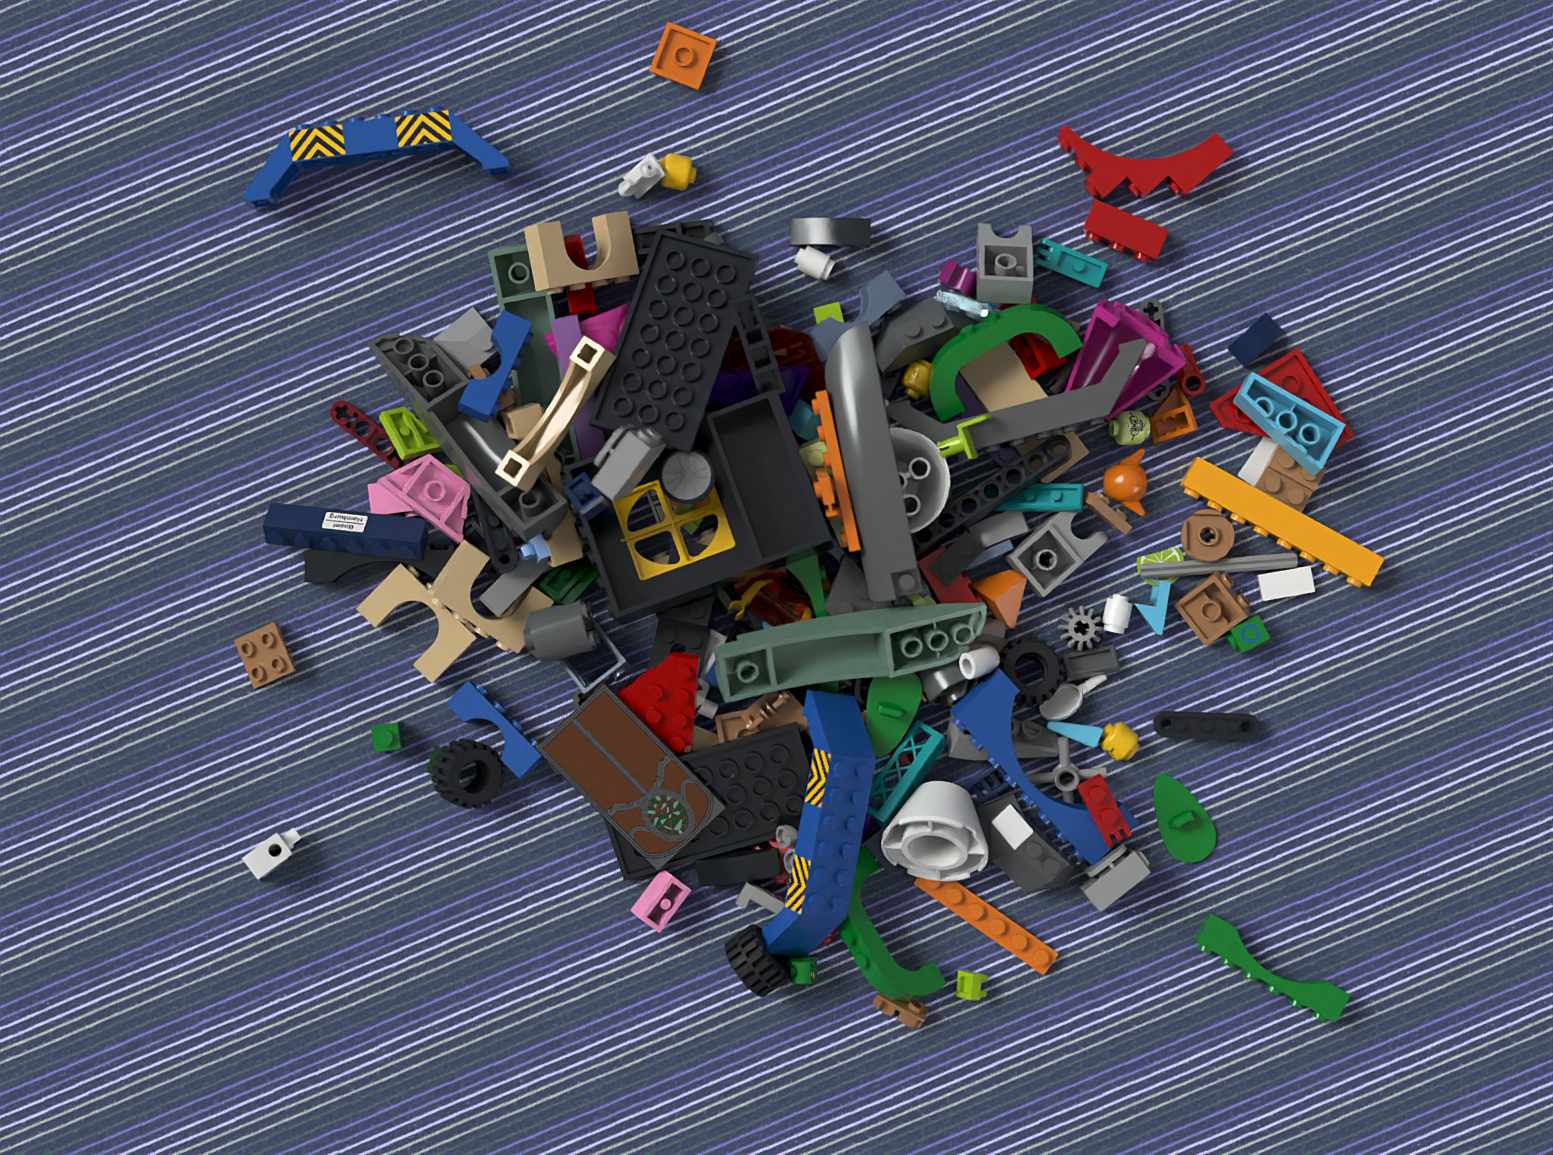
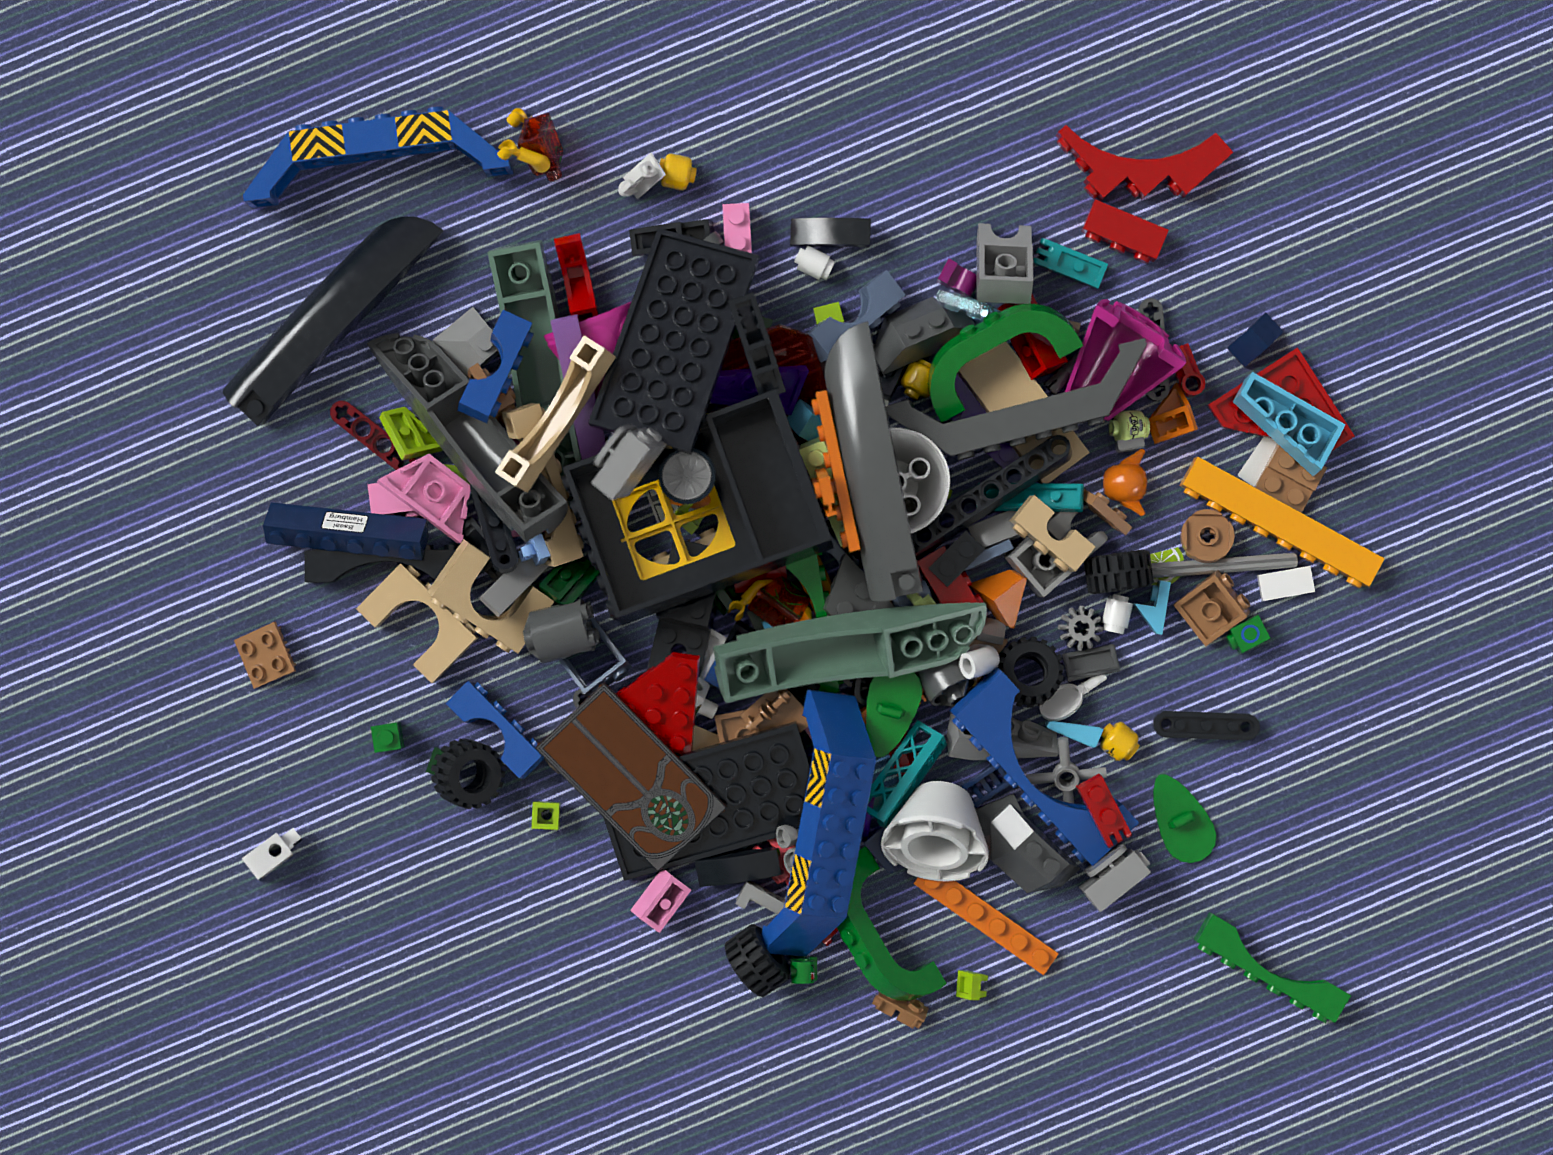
(329, 315): none -> black slope
(537, 144): none -> torso
(539, 822): none -> lime plate
(555, 270): tan arch -> none
(585, 496): dark blue slope -> none
(683, 56): orange plate -> none
(737, 226): none -> bright pink brick
(963, 441): lime bracket -> none
(1032, 522): none -> tan arch
(1118, 571): none -> black tyre
(1129, 445): none -> light grey tile

